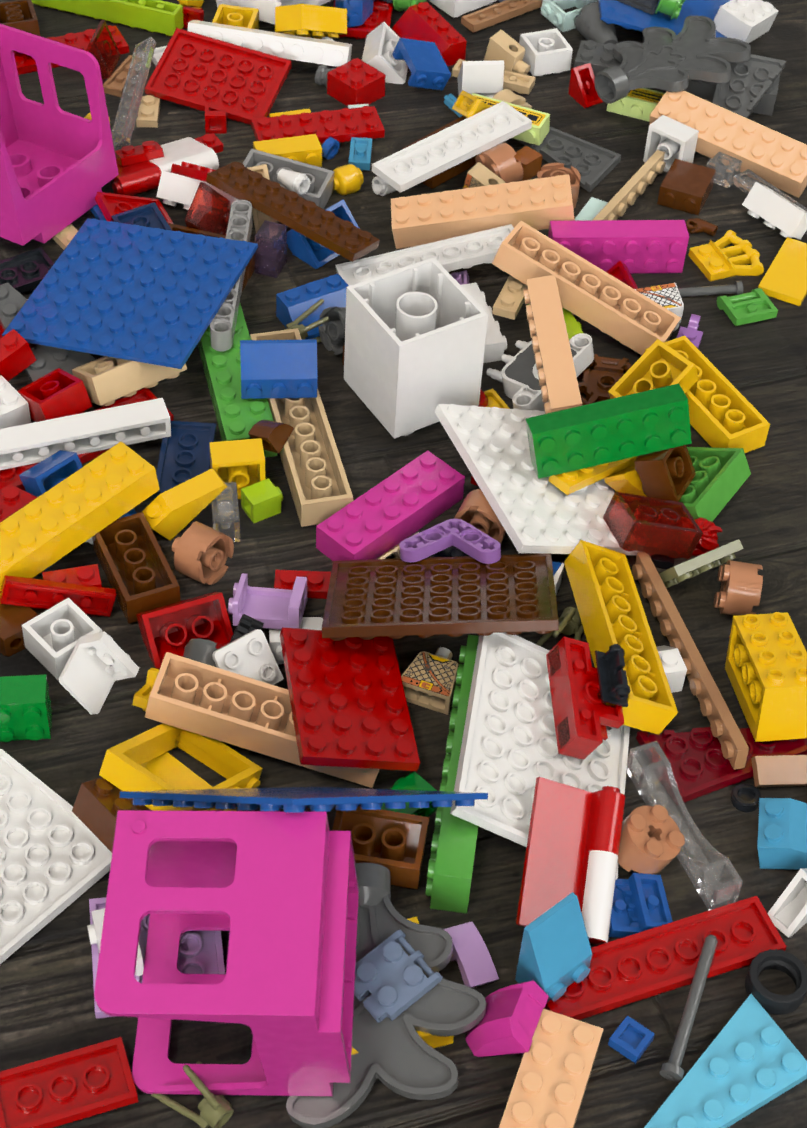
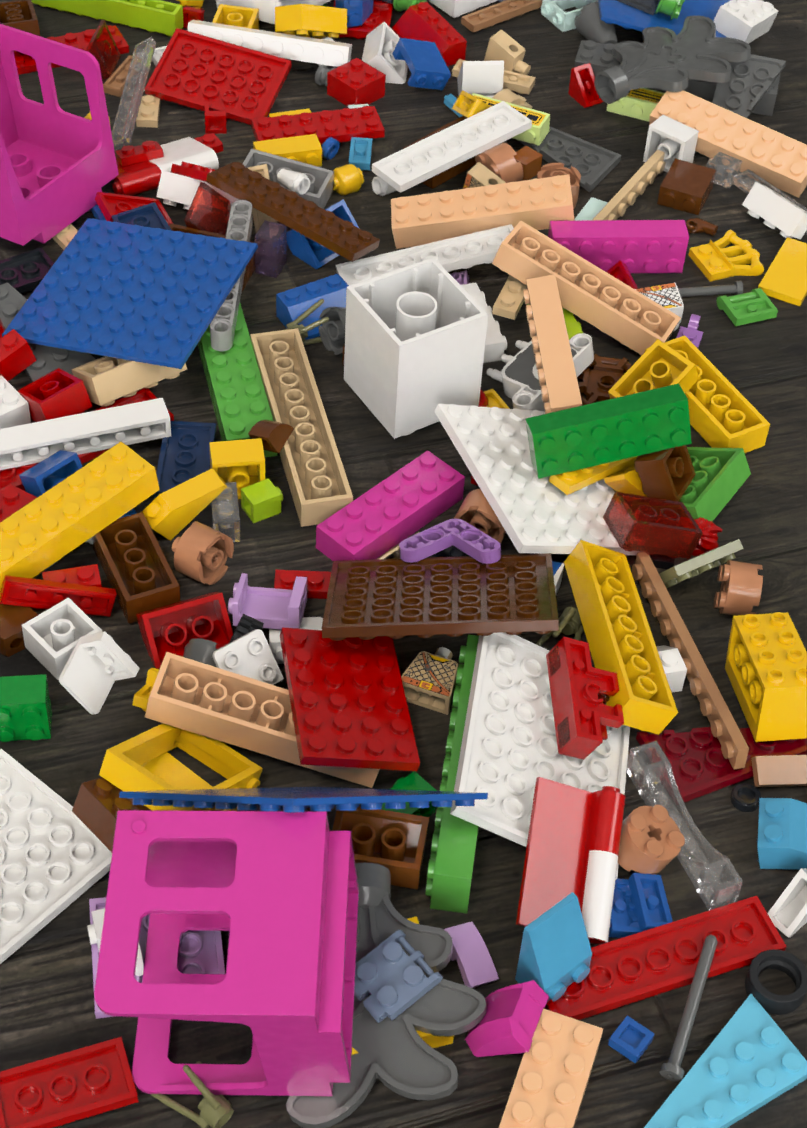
(278, 369): slope -> none
(546, 52): white brick -> none
(612, 677): black hinge -> none

